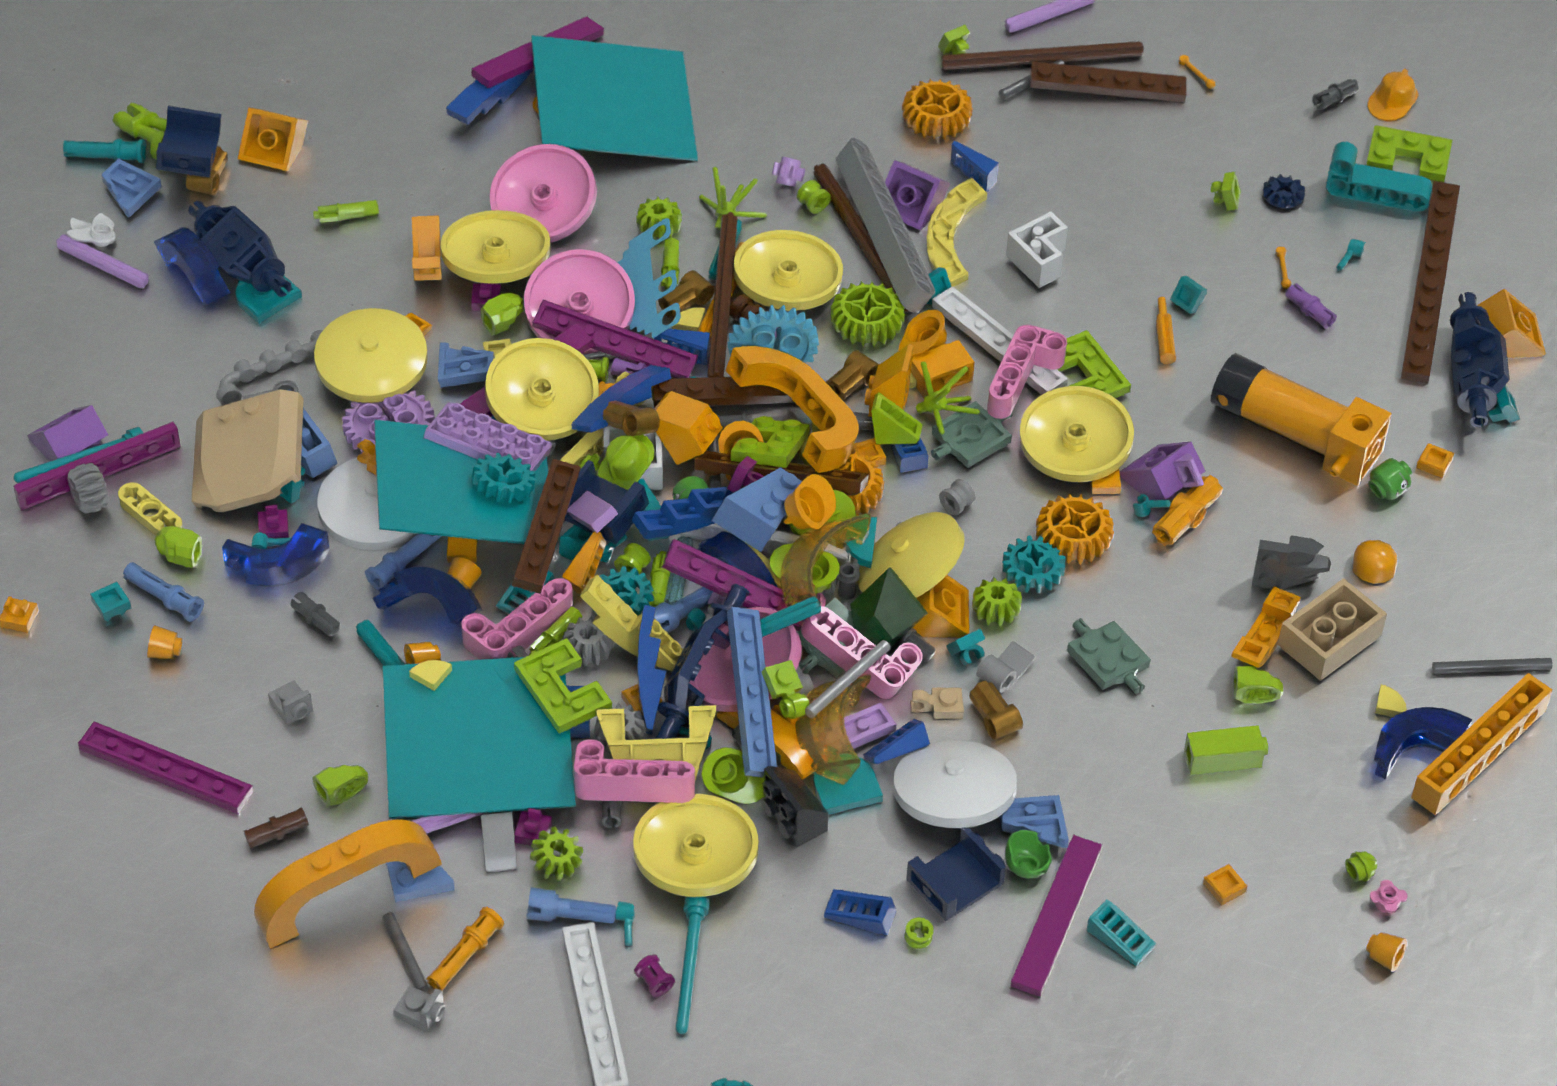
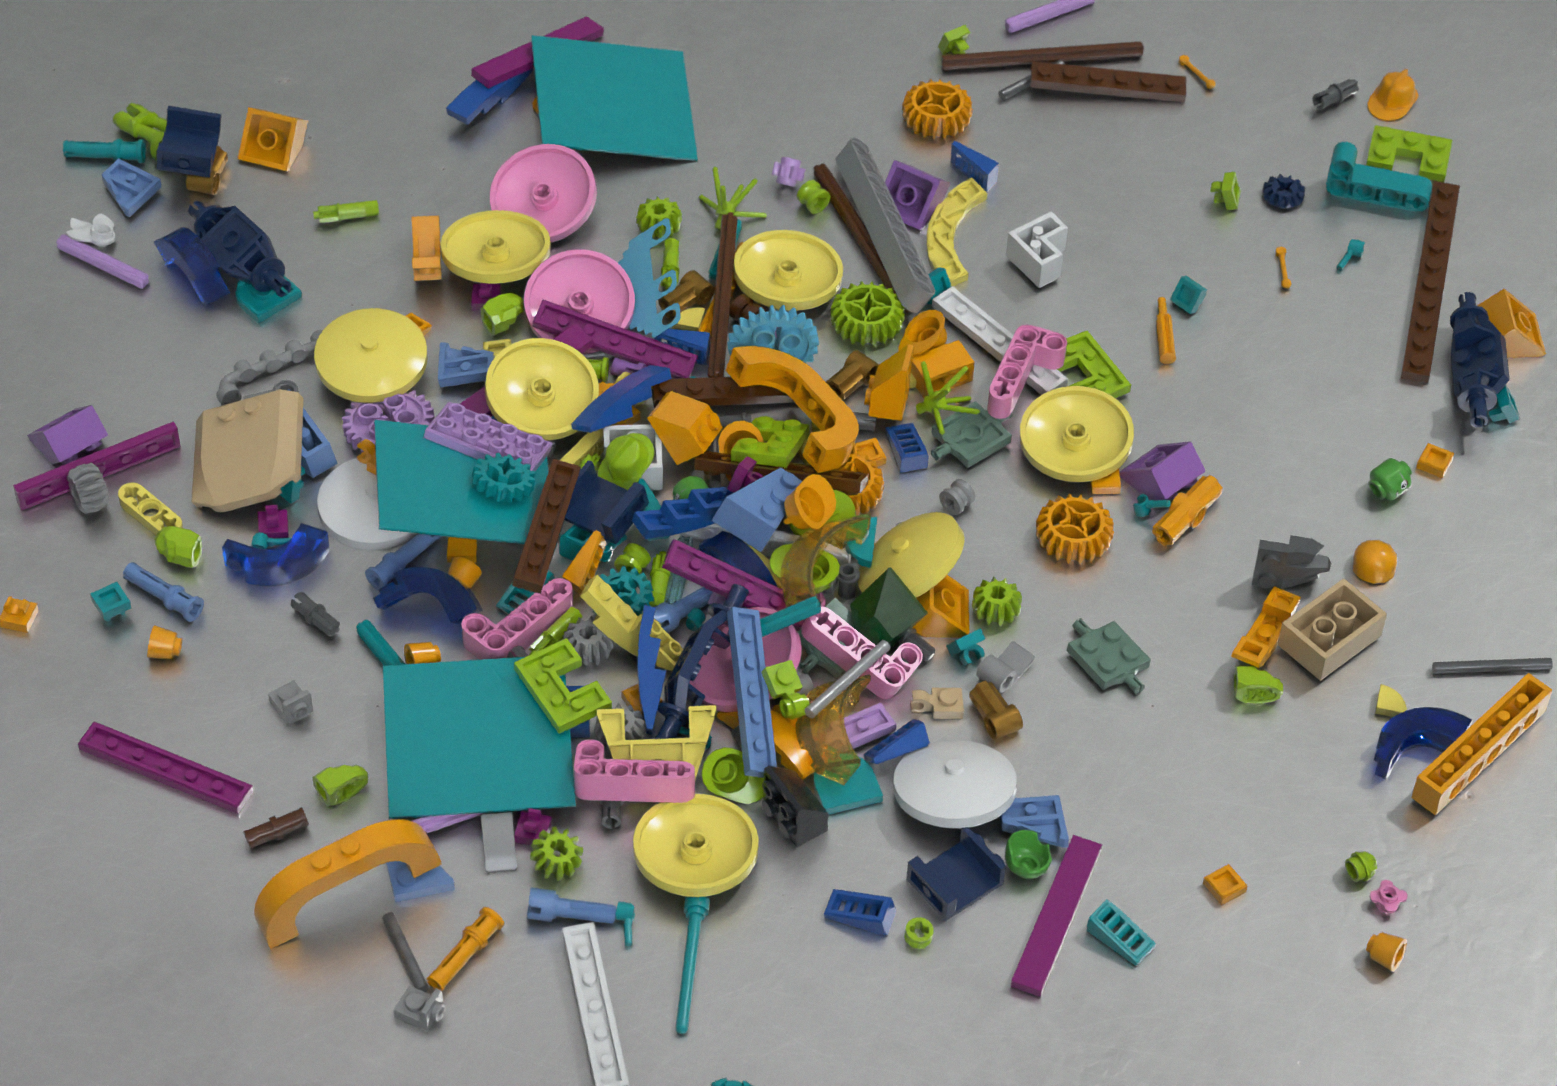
(40, 469): teal piece -> none
(431, 673): light yellow tile -> none
(592, 511): lavender tile -> none
(631, 419): pearl gold piece -> none
(661, 977): magenta bush -> none
(892, 423): lime slope -> none
(1033, 564): teal gear -> none
(1188, 471): lavender slope -> none
(1225, 750): lime brick -> none
(1311, 306): medium lavender pin -> none
(1345, 435): light orange piece -> none

